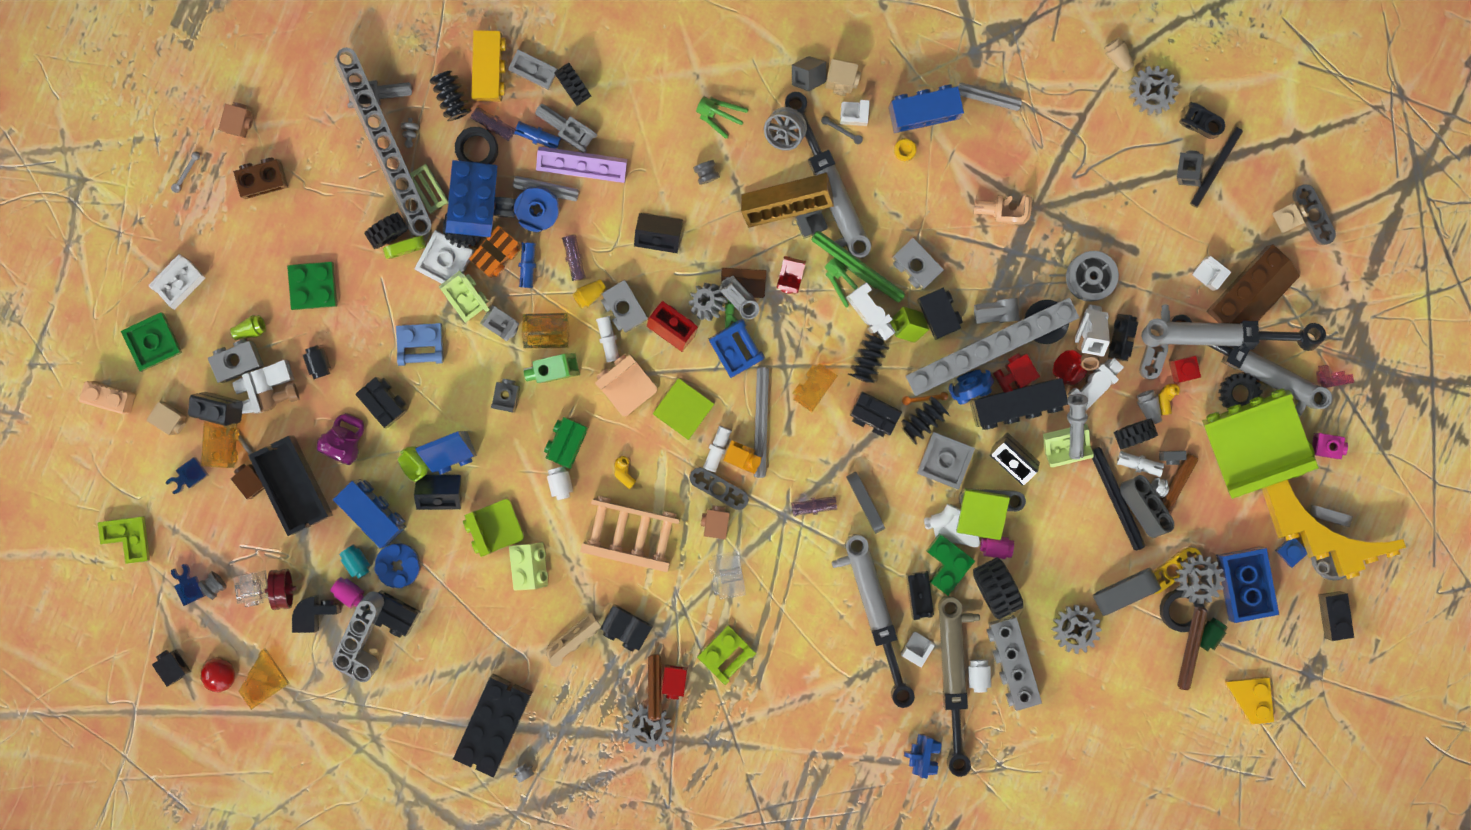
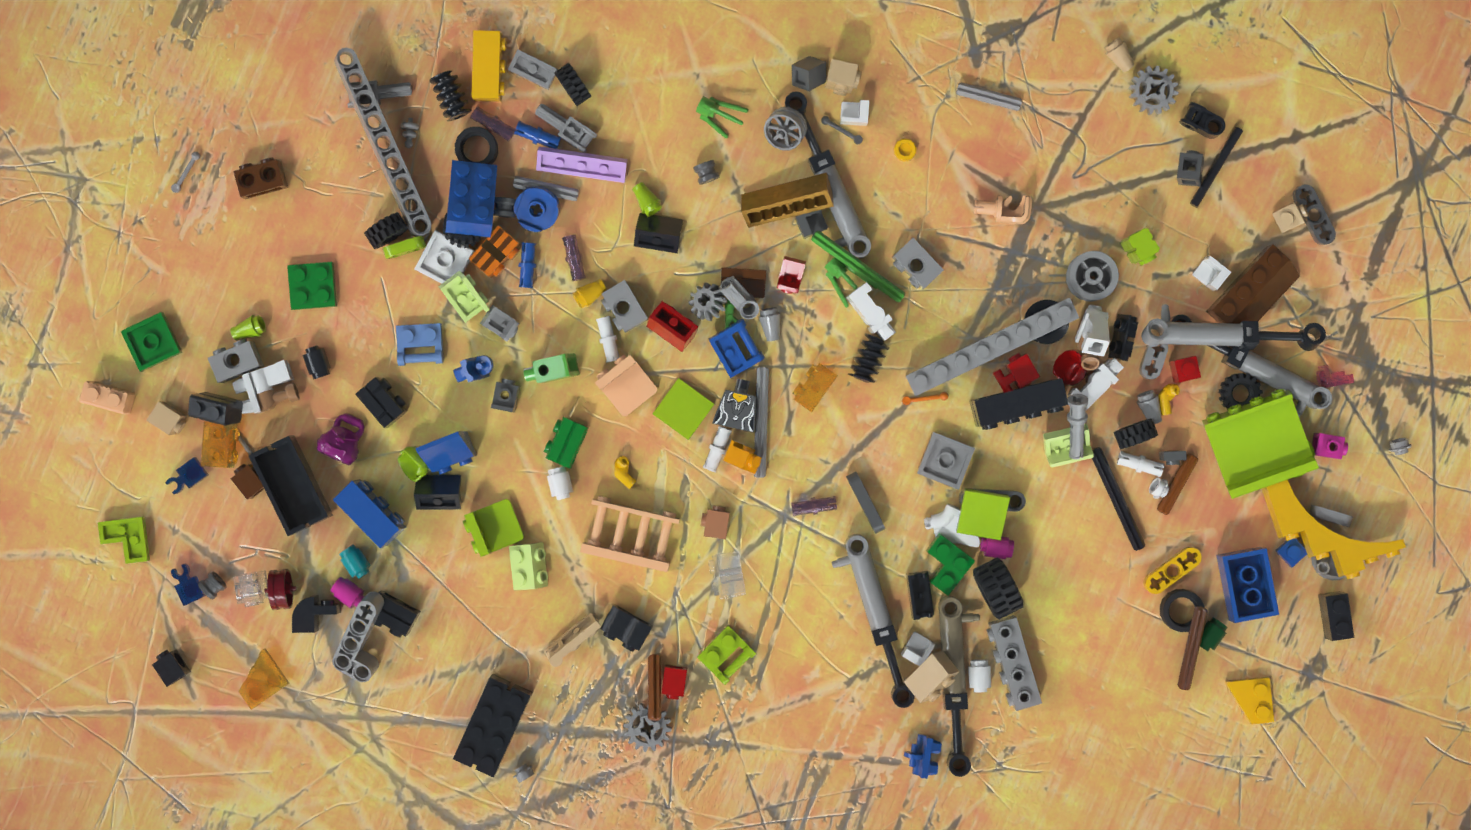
(177, 281): white bracket -> none
(217, 675): red hair -> none
(236, 120): nougat brick -> none
(398, 578): blue plate -> none
(438, 205): yellowish green tile -> none
(474, 369): none -> blue hips
(545, 330): clear yellow brick -> none
(647, 200): none -> lime cone
(736, 491): dark grey beam -> none
(737, 408): none -> dark grey torso
(770, 323): none -> light grey cone
(875, 414): black brick -> none
(909, 324): lime panel -> none
(924, 419): black piece -> none
(925, 108): blue brick -> none
(931, 677): none -> tan brick
(939, 313): black brick -> none
(971, 385): blue plate -> none
(1002, 310): light grey piece -> none
(1015, 458): black brick -> none
(1085, 625): light grey gear -> none
(1126, 591): dark grey beam -> none
(1140, 247): none -> lime brick
(1147, 506): dark grey beam -> none
(1206, 579): light grey gear -> none
(1400, 446): none -> light grey plate

